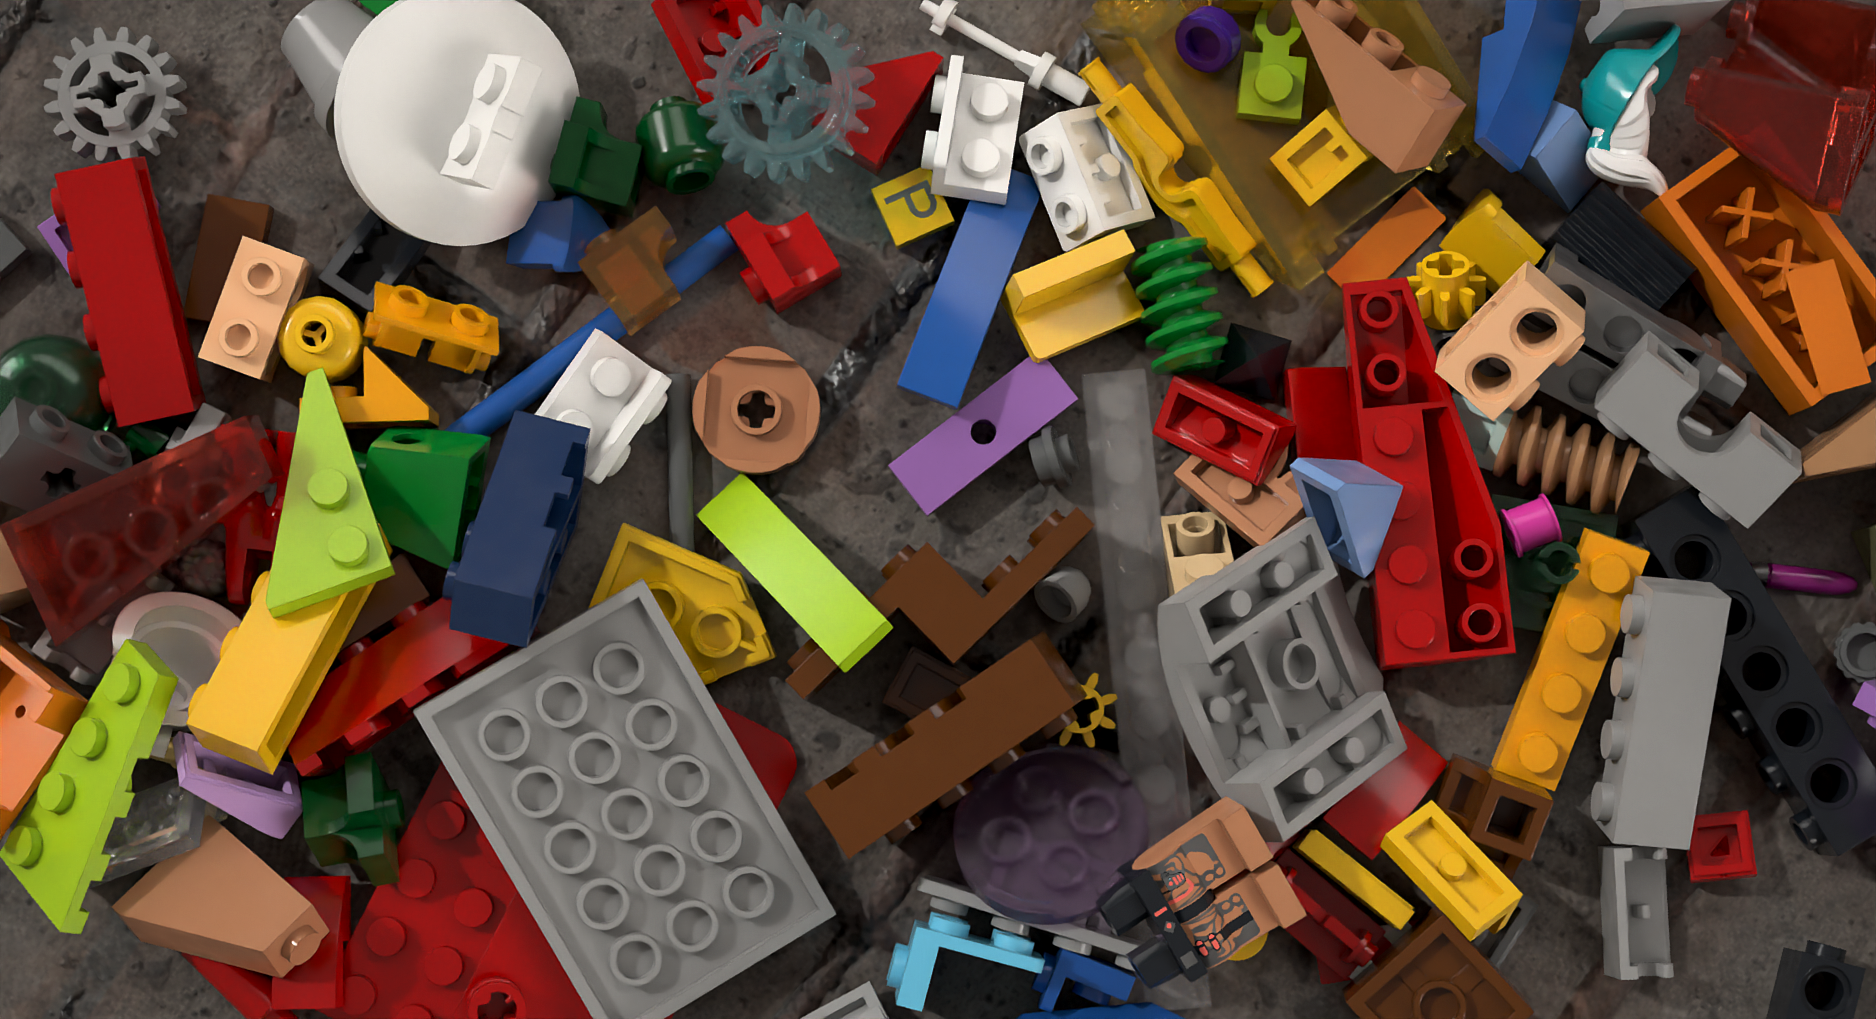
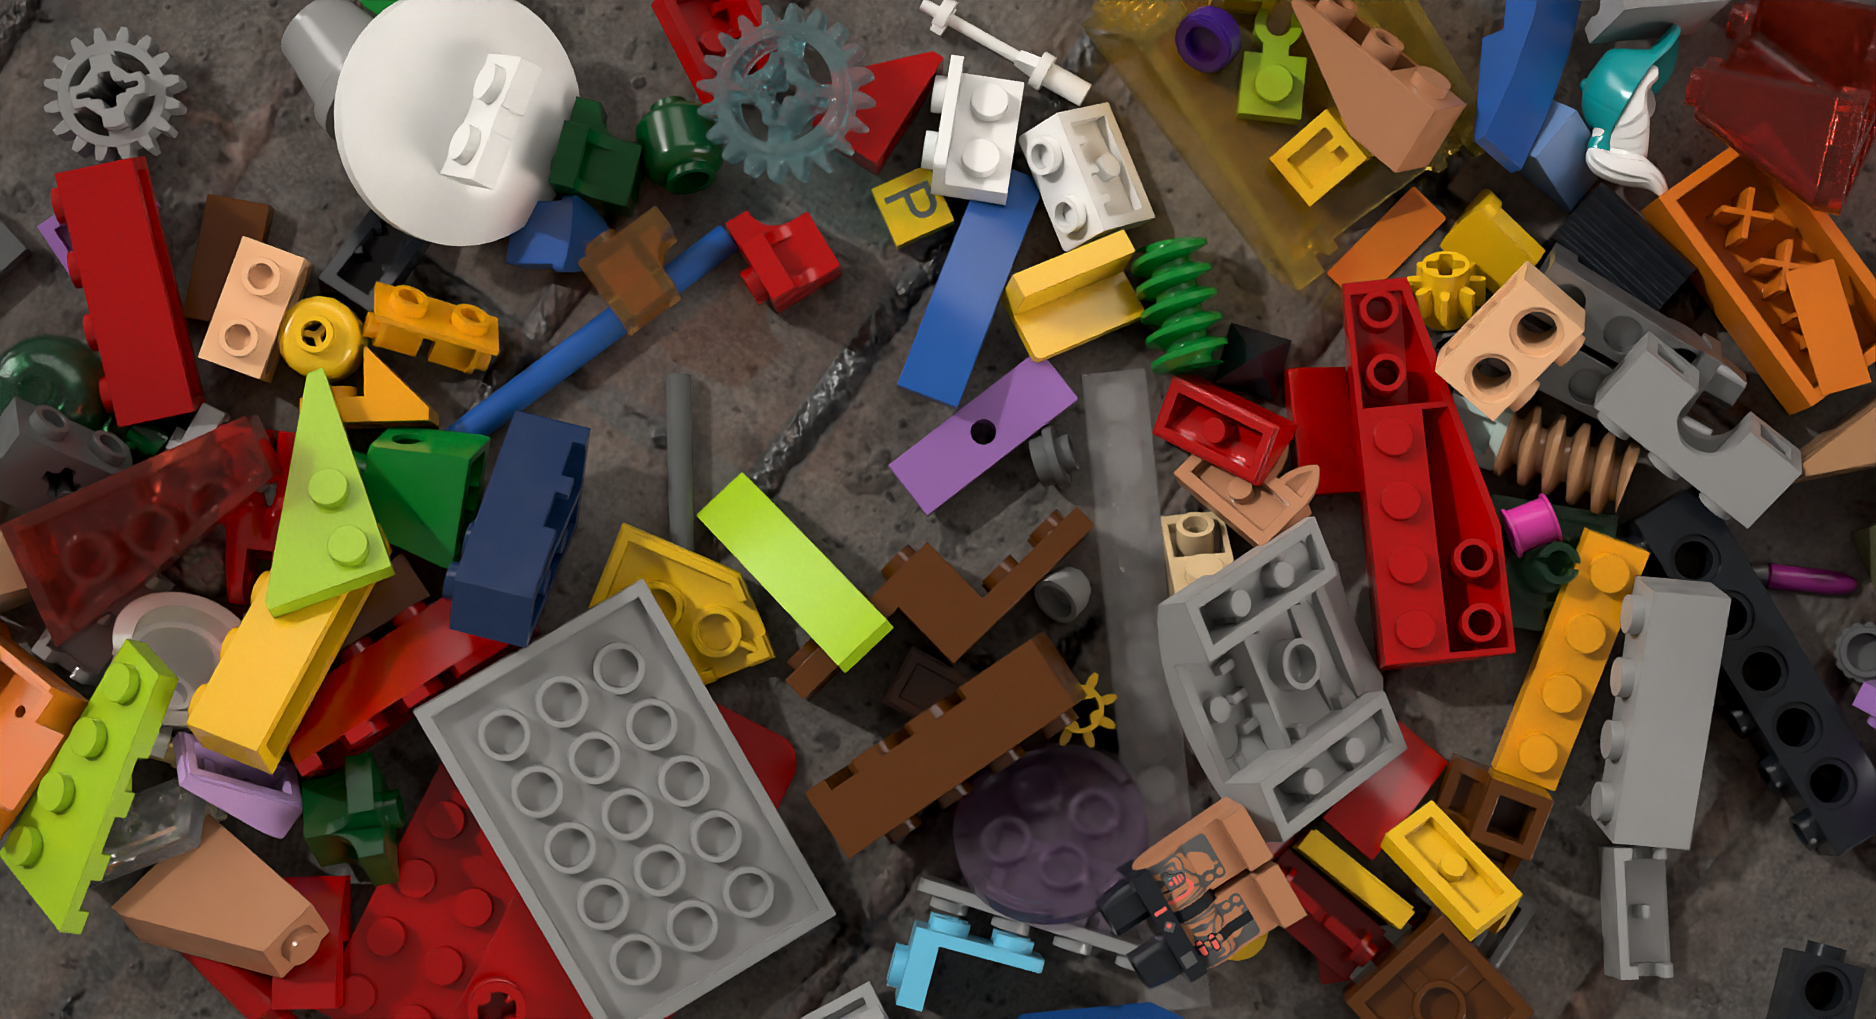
(611, 395): white bracket -> none
(732, 384): nougat plate -> none
(1093, 978): blue bracket -> none
(1193, 203): yellow piece -> none
(1350, 508): medium blue slope -> none
(1721, 847): red tile -> none

